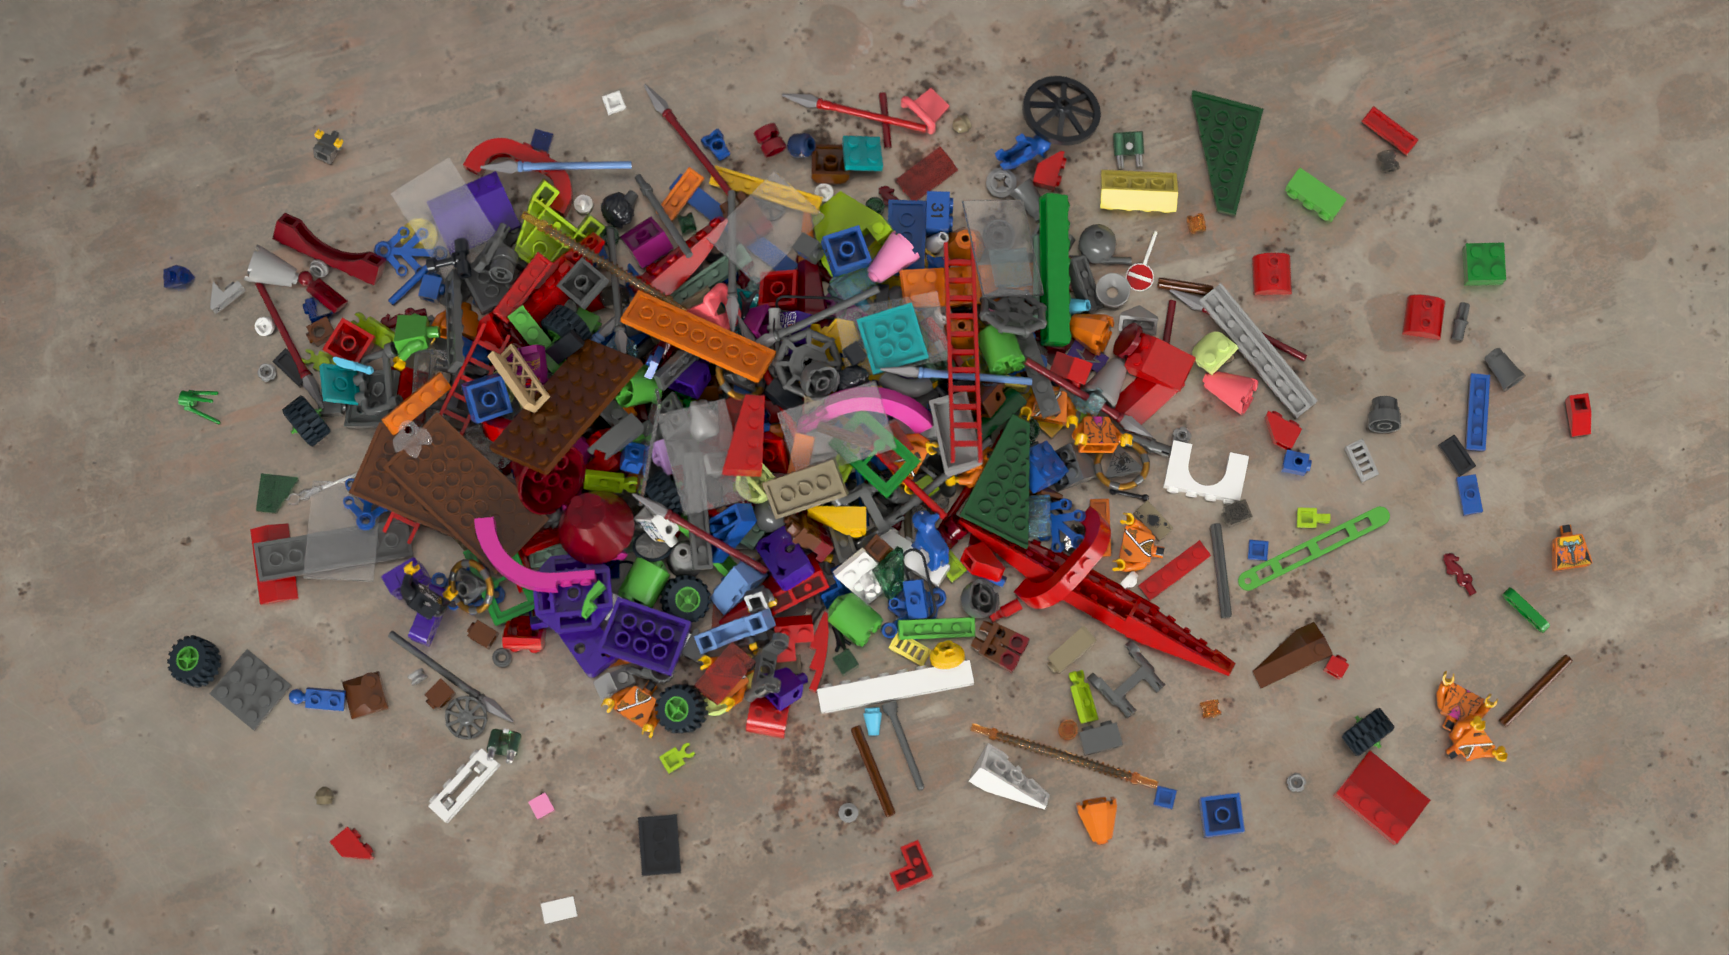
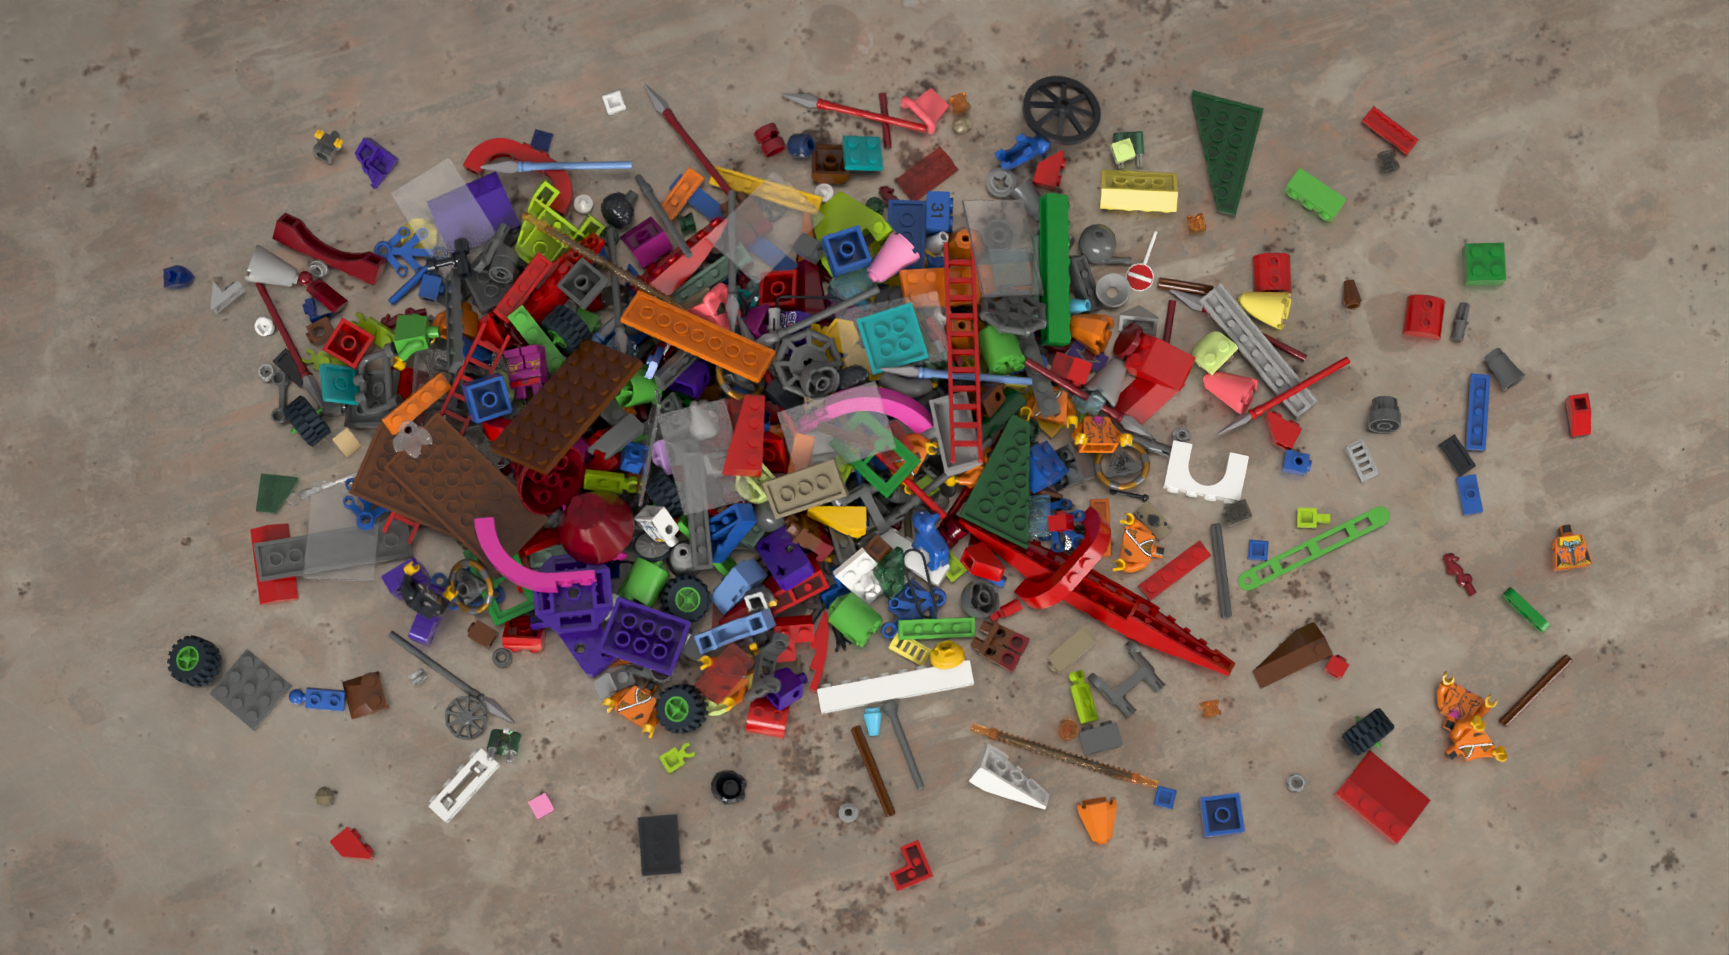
(190, 399): green plant -> none
(282, 380): none -> dark grey bar
(347, 442): none -> tan brick
(353, 365): medium azure piece -> none
(375, 160): none -> dark purple slope
(439, 694): reddish brown brick -> none
(513, 380): tan fence -> none
(559, 909): white sticker -> none
(564, 346): black tile -> none
(589, 607): bright green slope -> none
(660, 510): dark red piece -> none
(716, 144): blue plate -> none
(728, 787): none -> black hair
(845, 662): clear green brick -> none
(854, 353): black slope -> none
(915, 599): blue plate -> none
(959, 103): none -> clear orange wheel
(1060, 522): none -> red plate
(1122, 151): none -> yellowish green brick
(1130, 580): white tile -> none
(1260, 409): none -> red piece
(1266, 306): none -> light yellow cone
(1351, 295): none -> reddish brown cone

